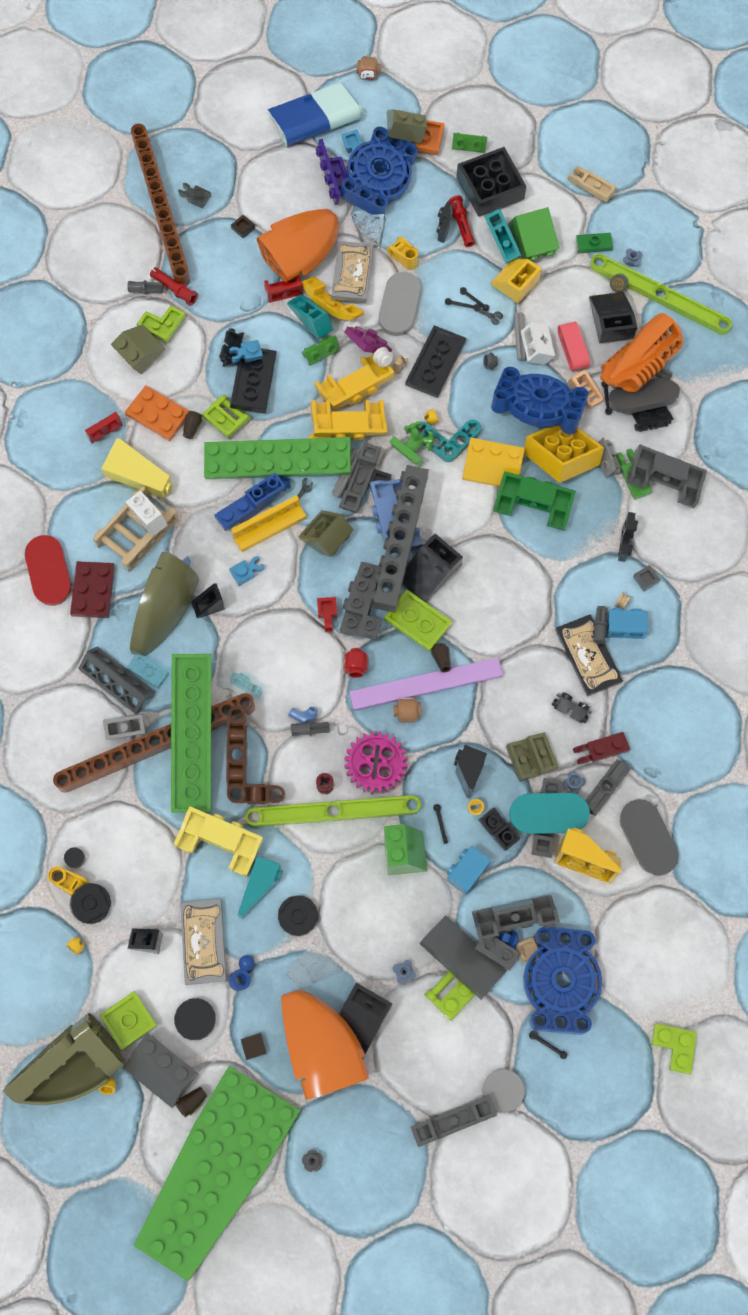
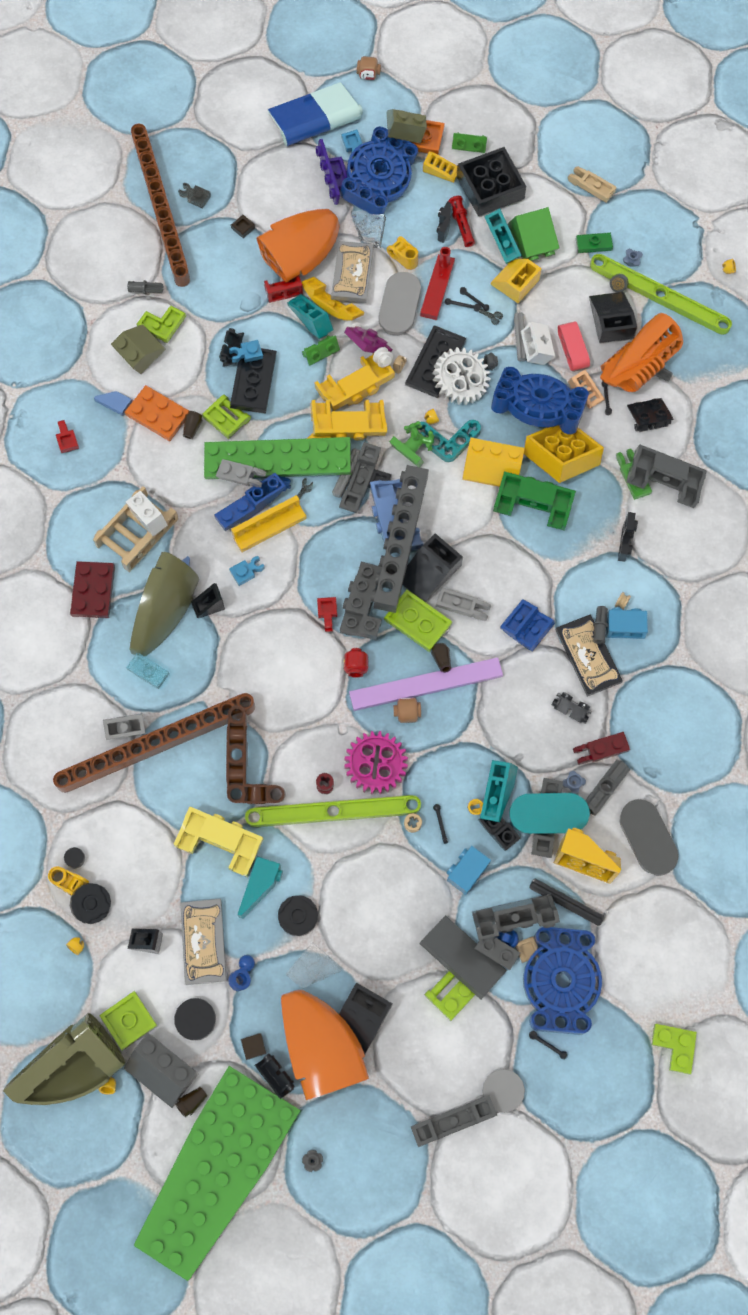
(47, 570): red tile -> none
(66, 439): none -> red plate
(104, 427): red plate -> none
(114, 401): none -> medium blue tile
(116, 675): dark grey fence -> none
(134, 470): light yellow slope -> none
(180, 289): red pin -> none
(191, 732): bright green plate -> none
(239, 473): none -> light grey hinge
(242, 682): clear light blue plate -> none
(278, 1081): none -> black hinge
(303, 717): medium blue arm -> none
(310, 728): dark grey axle -> none
(326, 532): olive slope -> none
(404, 850): bright green slope -> none
(407, 821): none -> tan bush
(410, 974): sand blue plate -> none
(438, 172): none -> yellow slope
(438, 284): none -> red piece
(461, 376): none -> white gear
(462, 604): none -> light grey hinge
(469, 766): black slope -> none
(498, 790): none -> teal slope
(527, 625): none -> blue slope
(532, 756): olive slope -> none
(567, 902): none -> black axle
(608, 464): light grey hinge -> none
(646, 578): dark grey plate -> none
(652, 395): dark grey tile -> none
(729, 266): none -> yellow hinge

